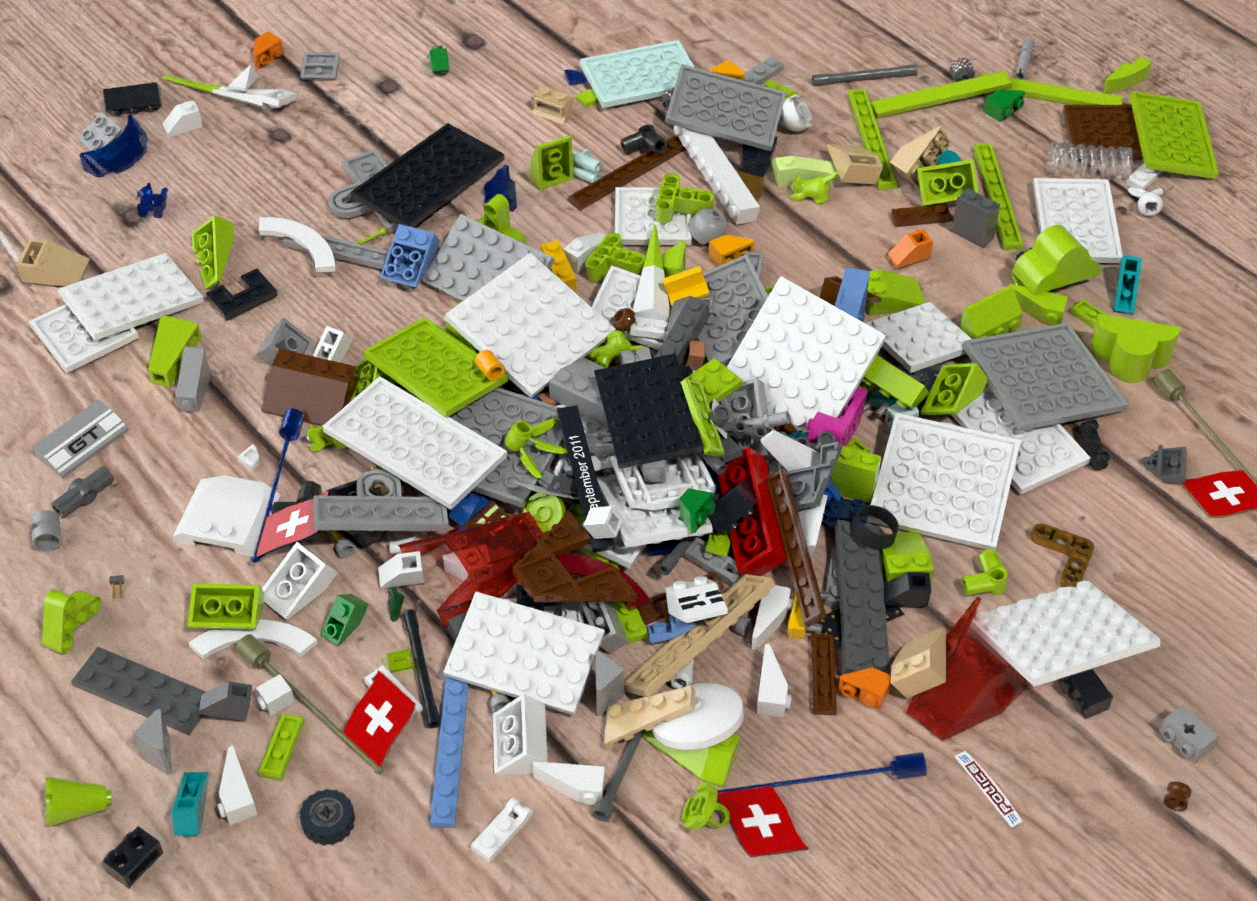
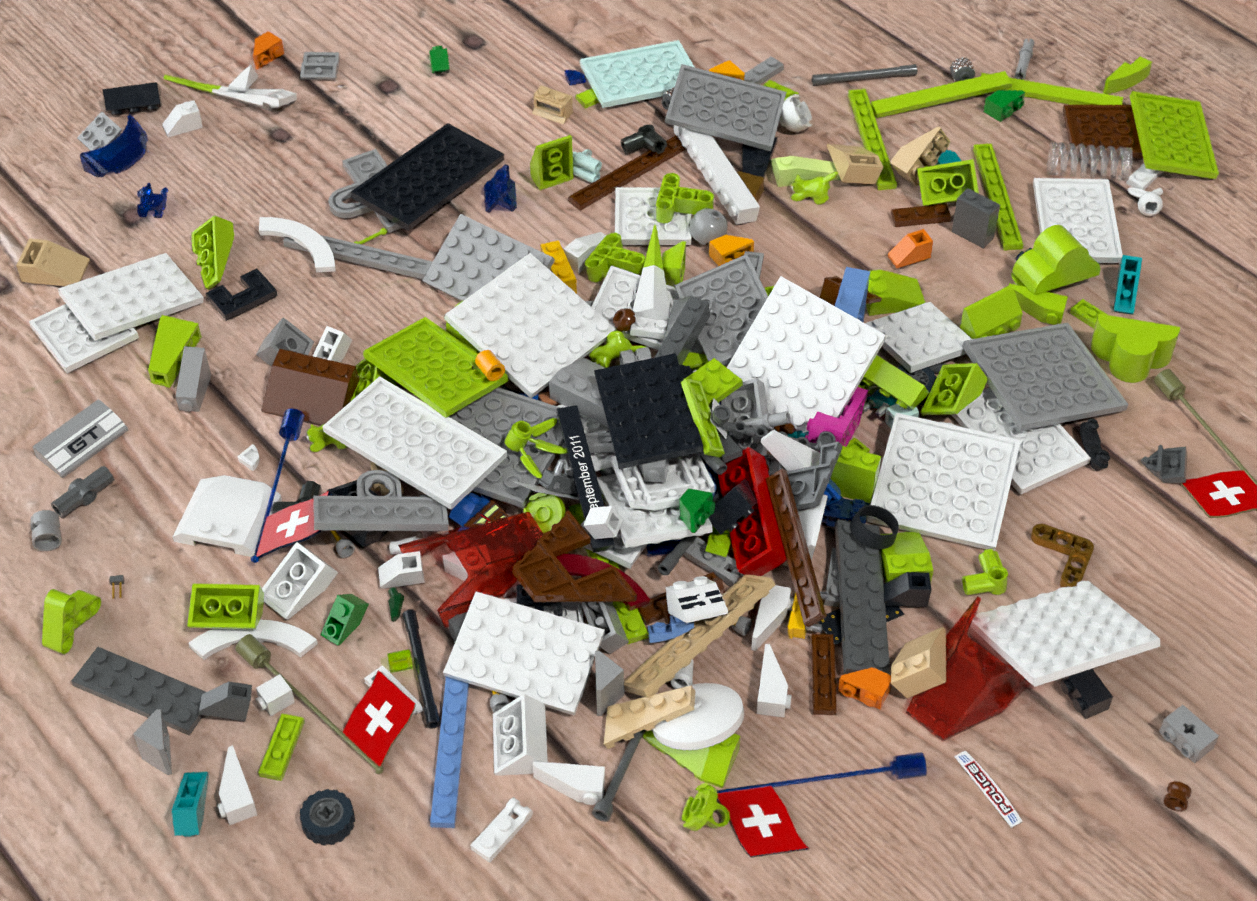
(73, 799): lime cone -> none
(137, 860): black brick -> none
(410, 255): medium blue slope -> none
(498, 218): lime beam -> none
(686, 284): yellow panel -> none
(696, 355): nougat slope -> none

